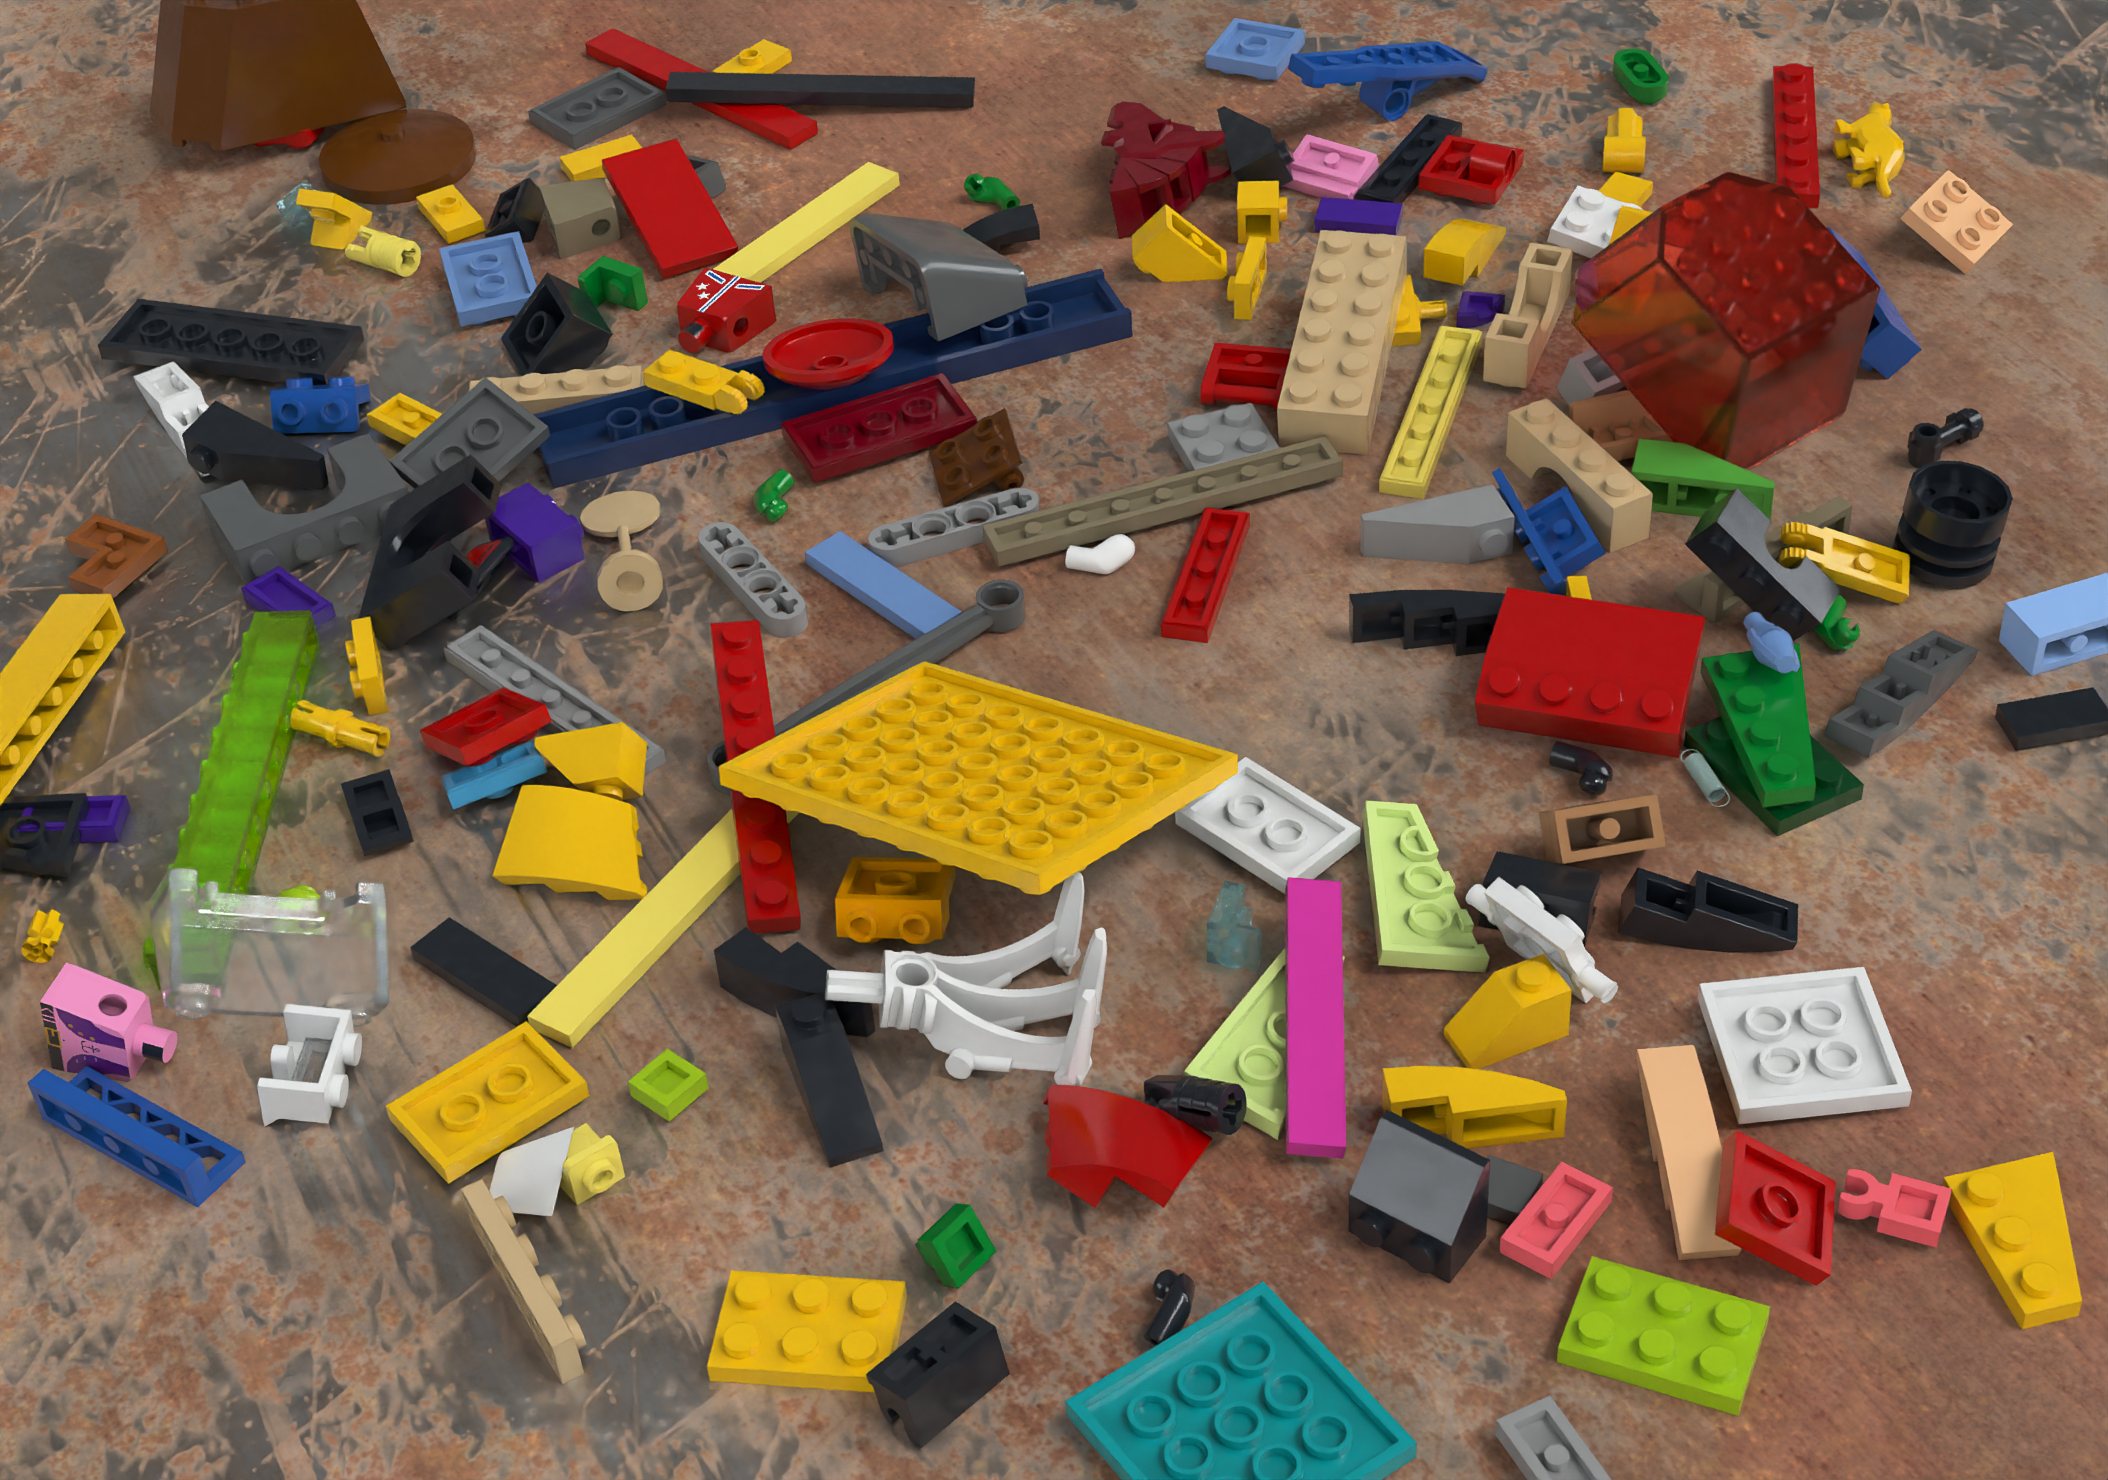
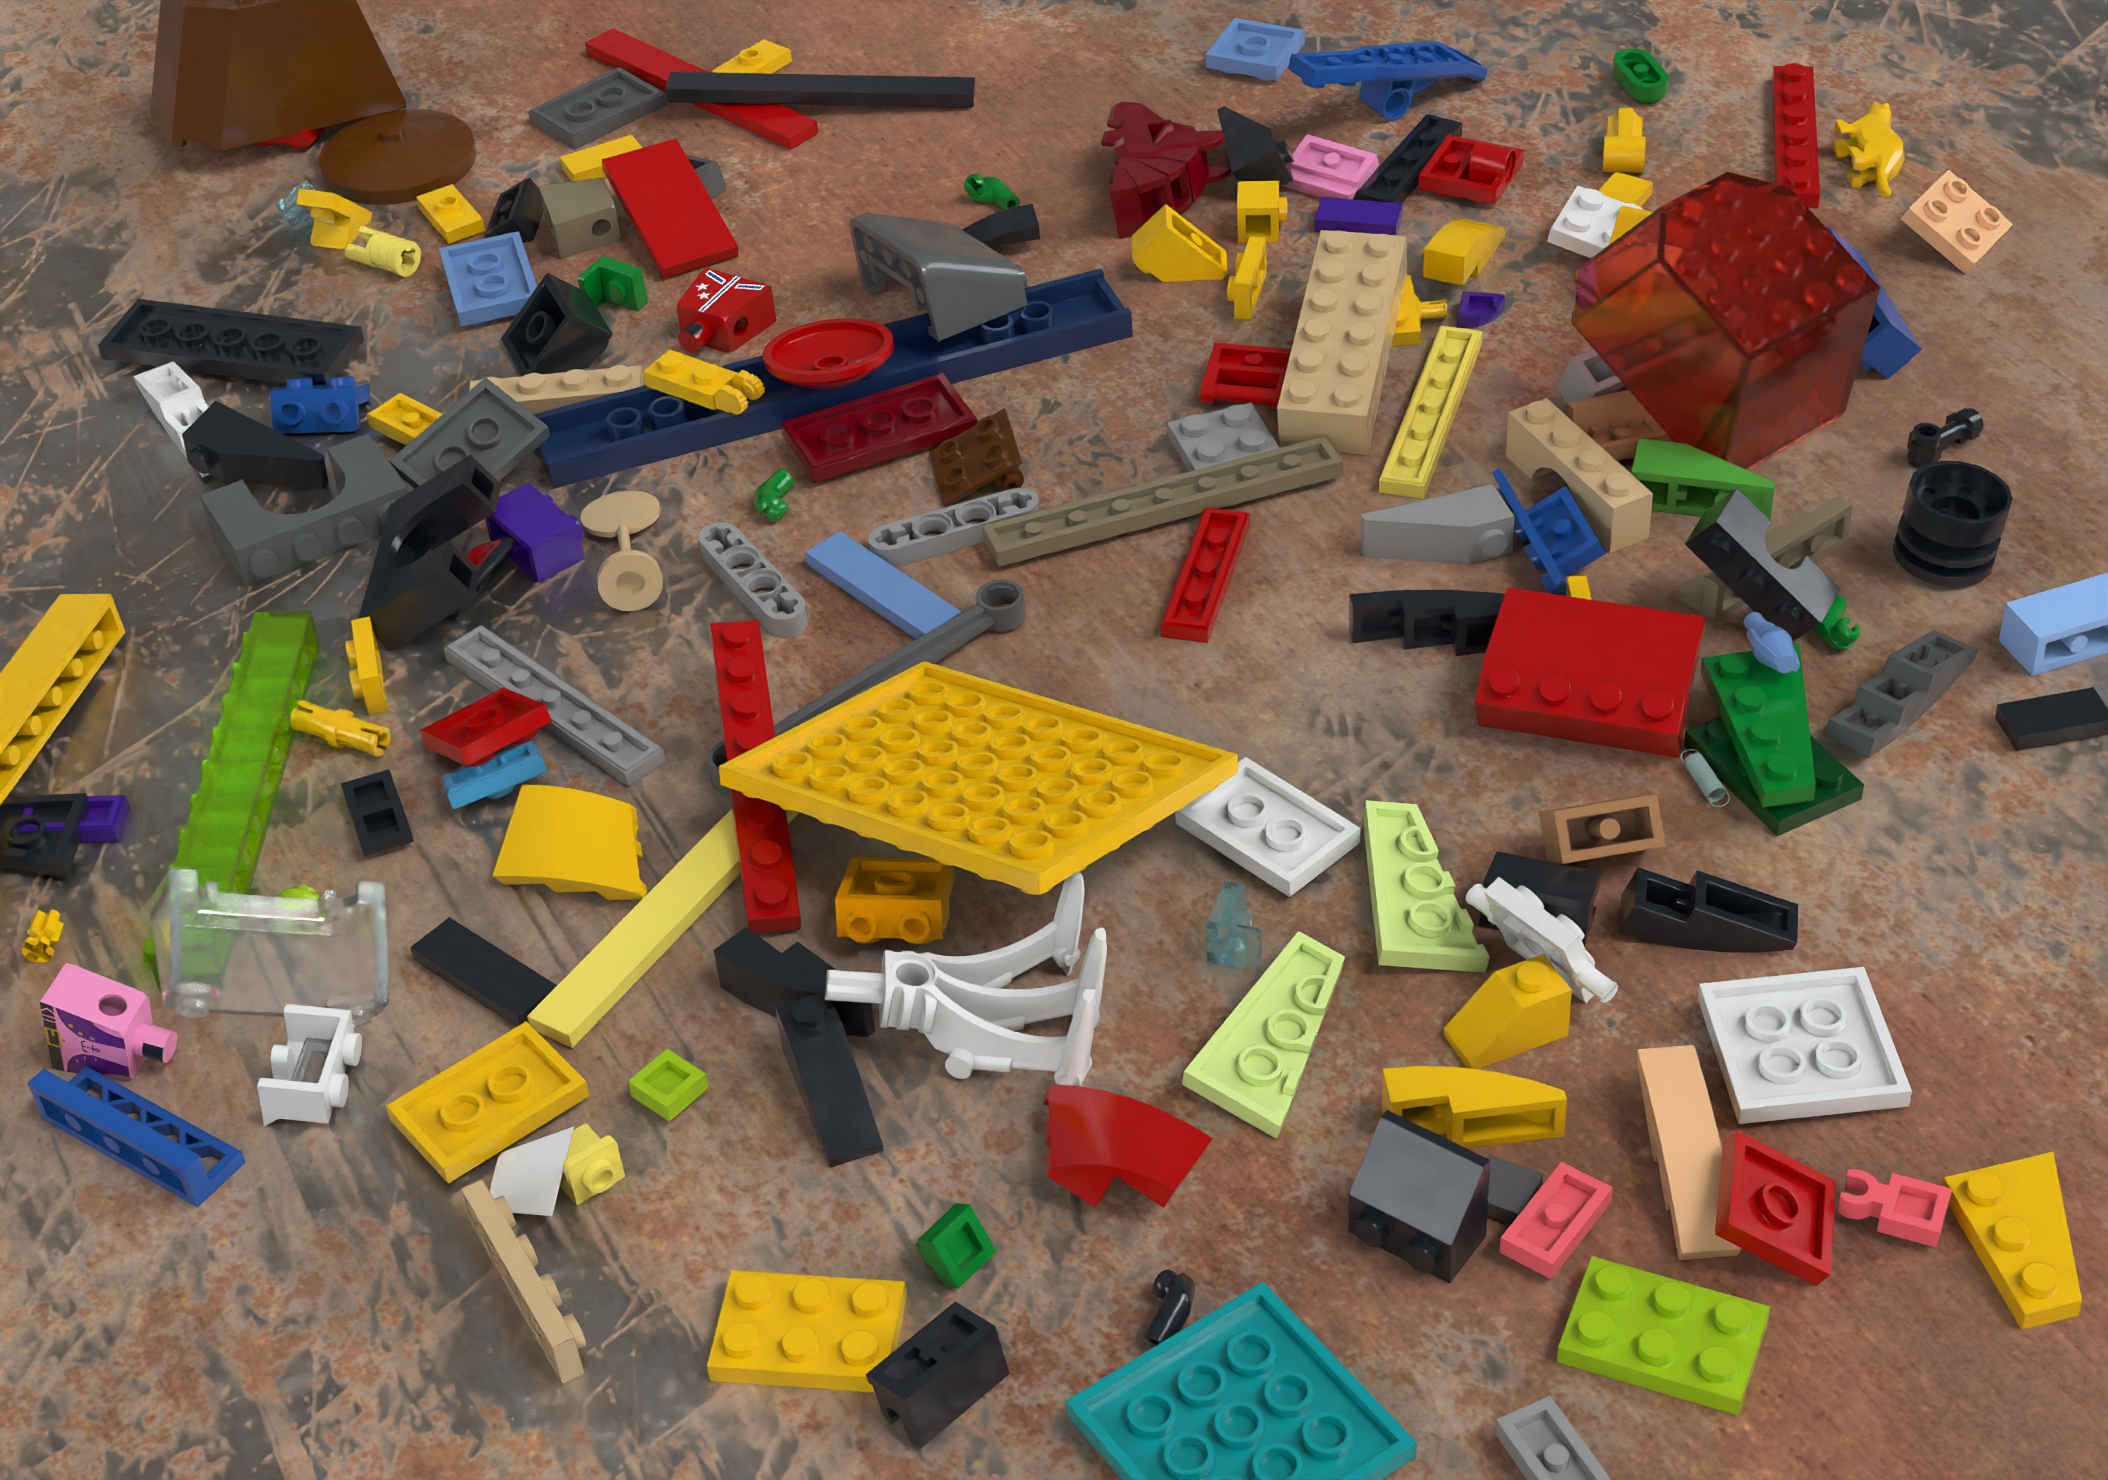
(114, 555): dark orange plate -> none
(283, 592): dark purple tile -> none
(599, 759): yellow slope -> none
(811, 223): light yellow tile -> none
(1103, 558): white arm -> none
(1198, 1101): black hinge -> none
(1314, 1019): dark pink tile -> none
(1519, 338): tan arch -> none
(1583, 761): black arm -> none
(1849, 560): yellow hinge -> none

